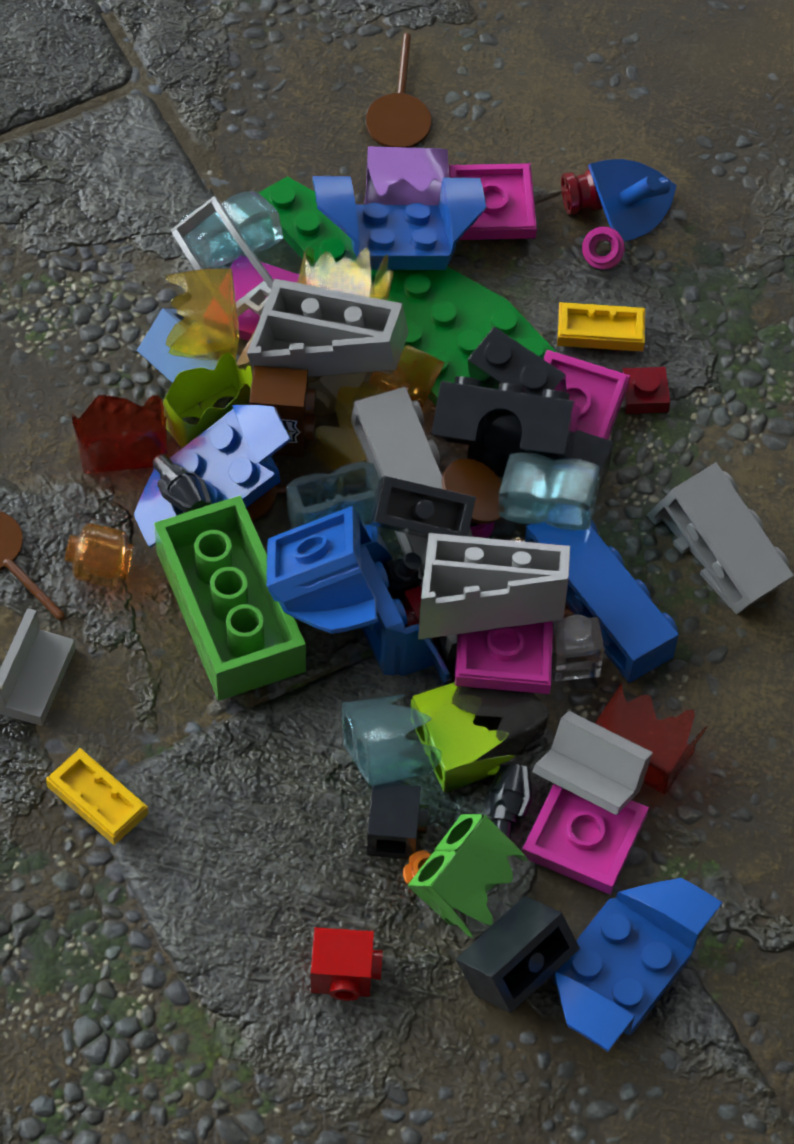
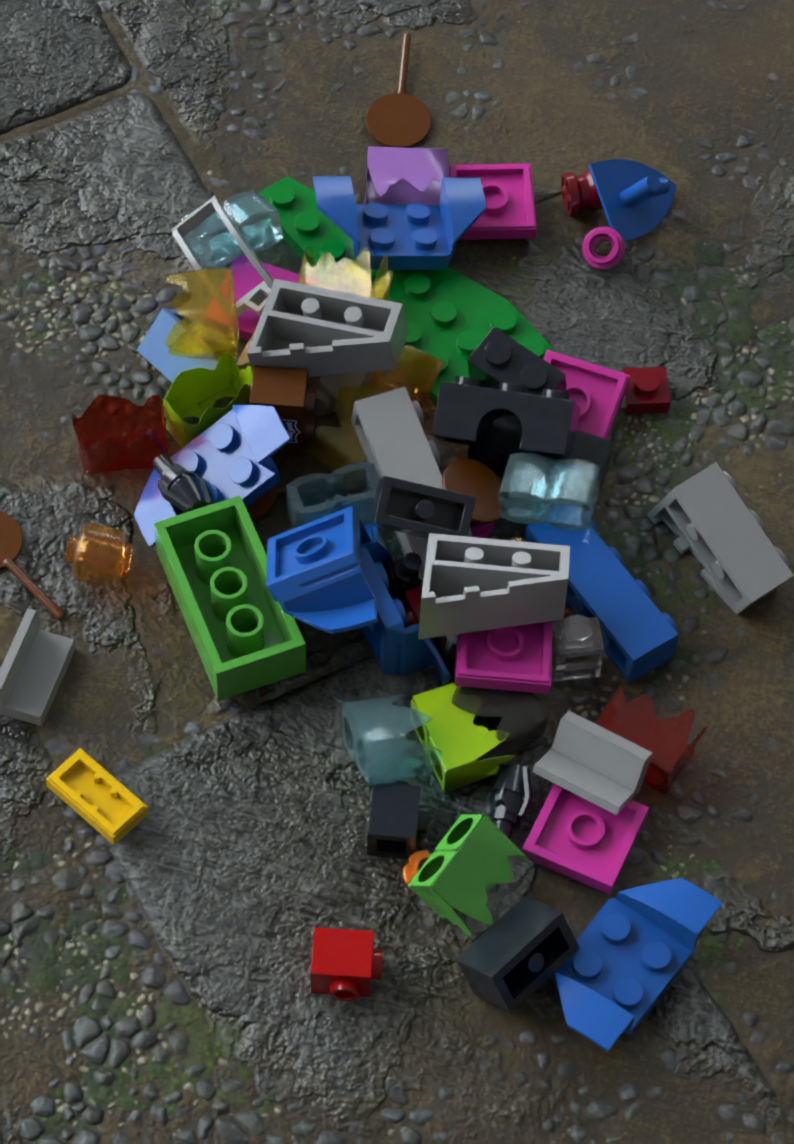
(601, 326): yellow plate -> none

